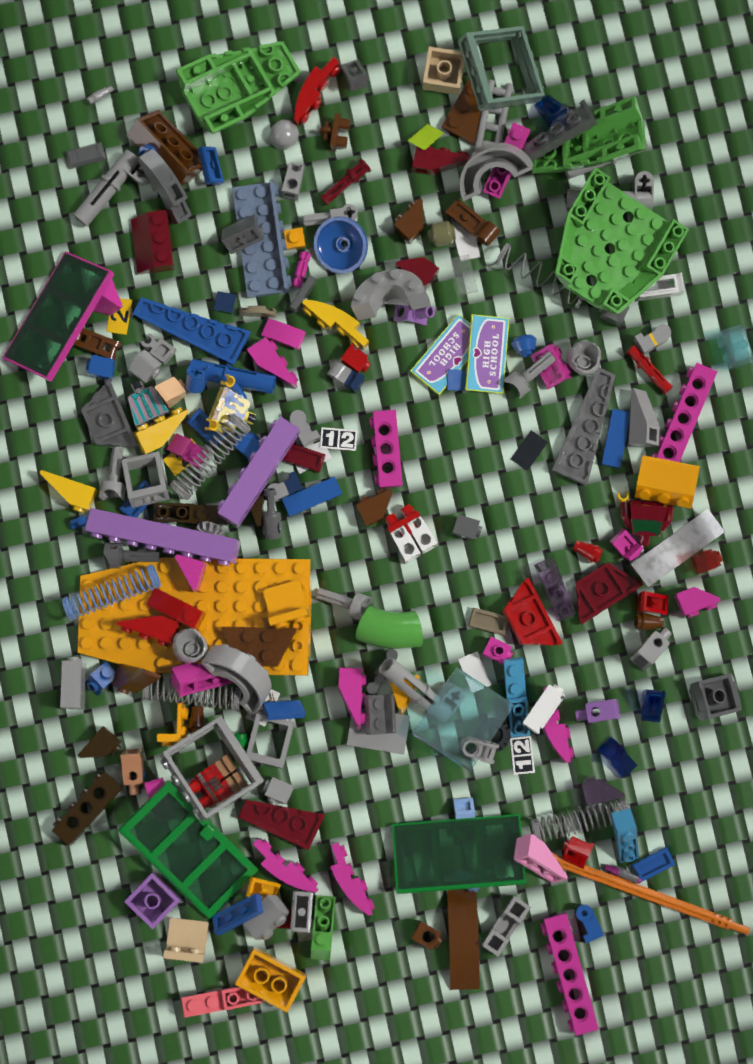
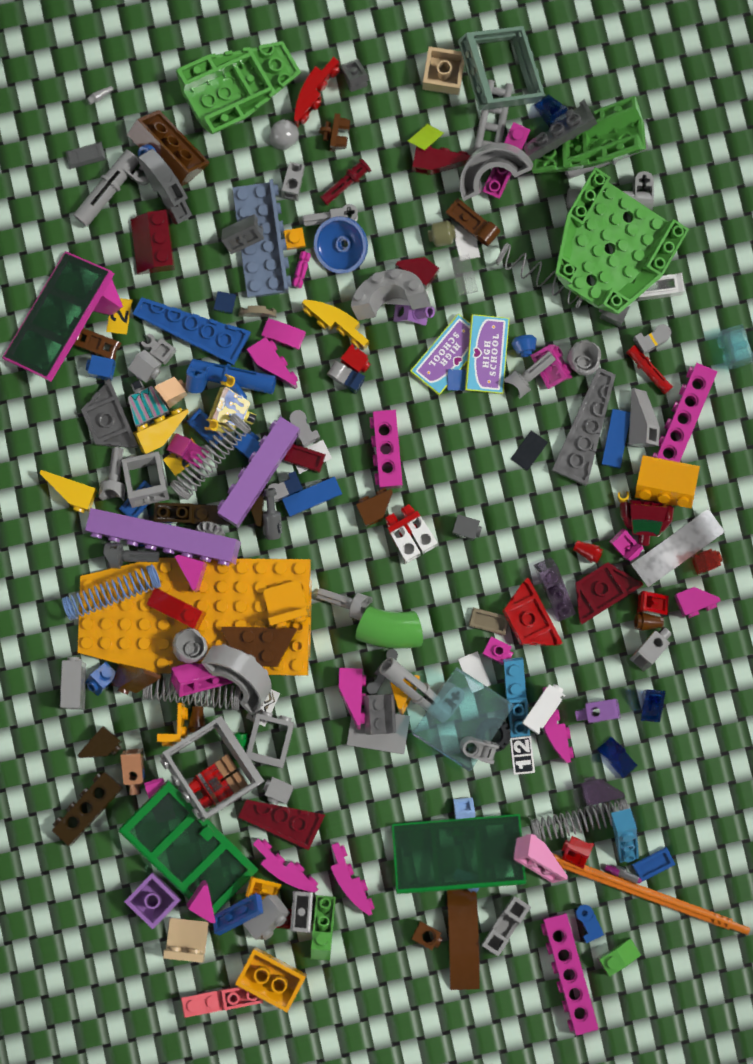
(78, 522): blue tile -> none
(156, 627): red slope -> none
(201, 902): none -> dark pink slope
(210, 161): blue tile -> none
(283, 710): blue tile -> none
(303, 294): dark grey tile -> none
(338, 439): sticker -> none
(411, 223): reddish brown slope -> none
(464, 116): reddish brown wing -> none
(619, 957): none -> bright green slope
(715, 697): dark grey slope -> none

